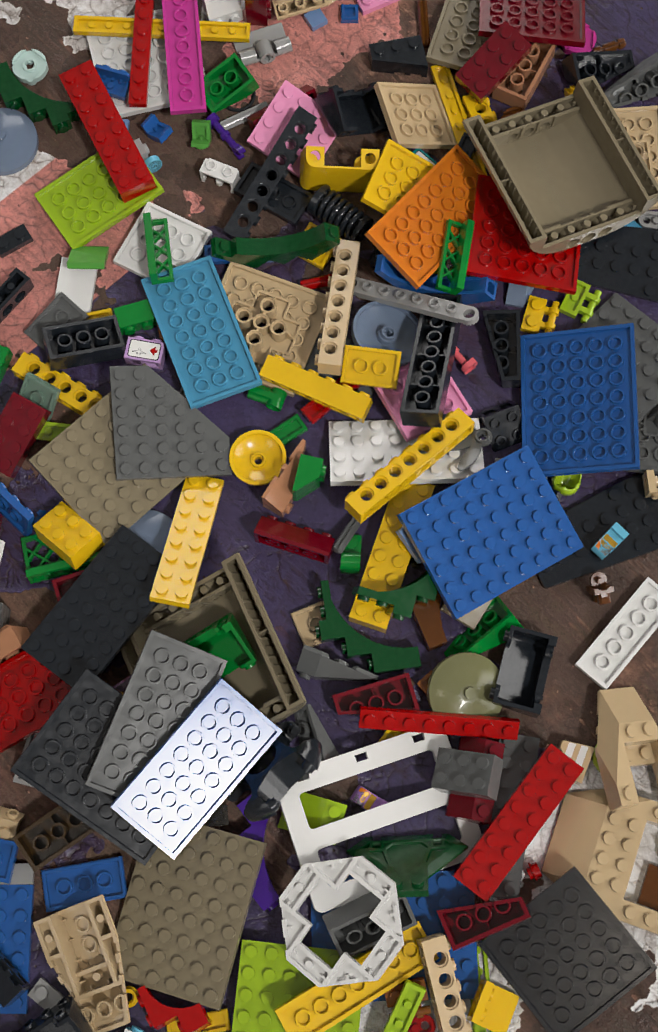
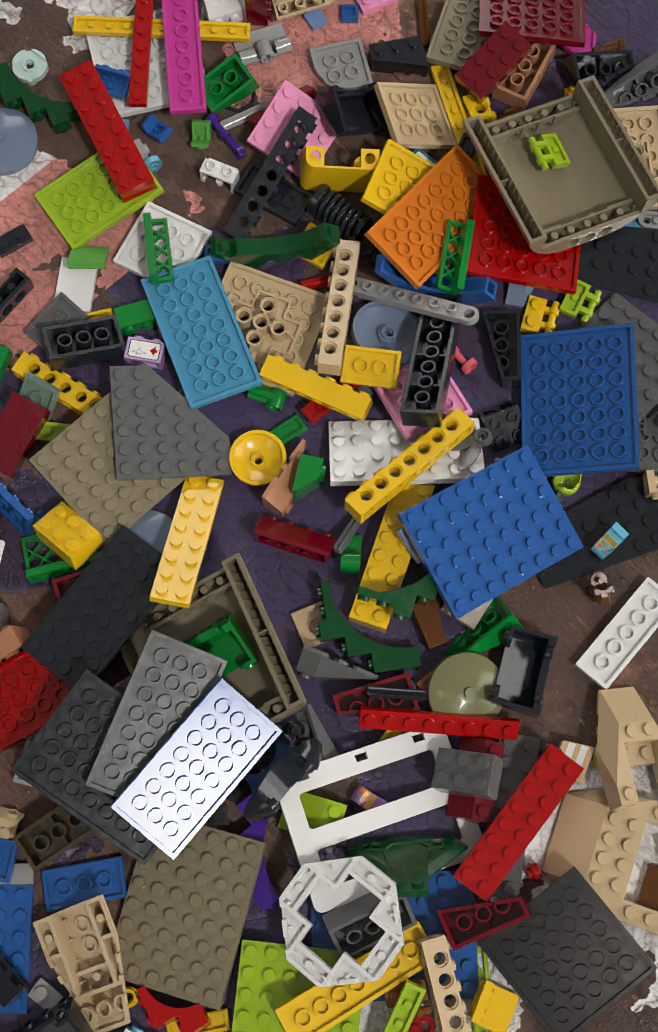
(342, 64): none -> light grey plate
(396, 693): none -> black axle
(553, 151): none -> lime plate

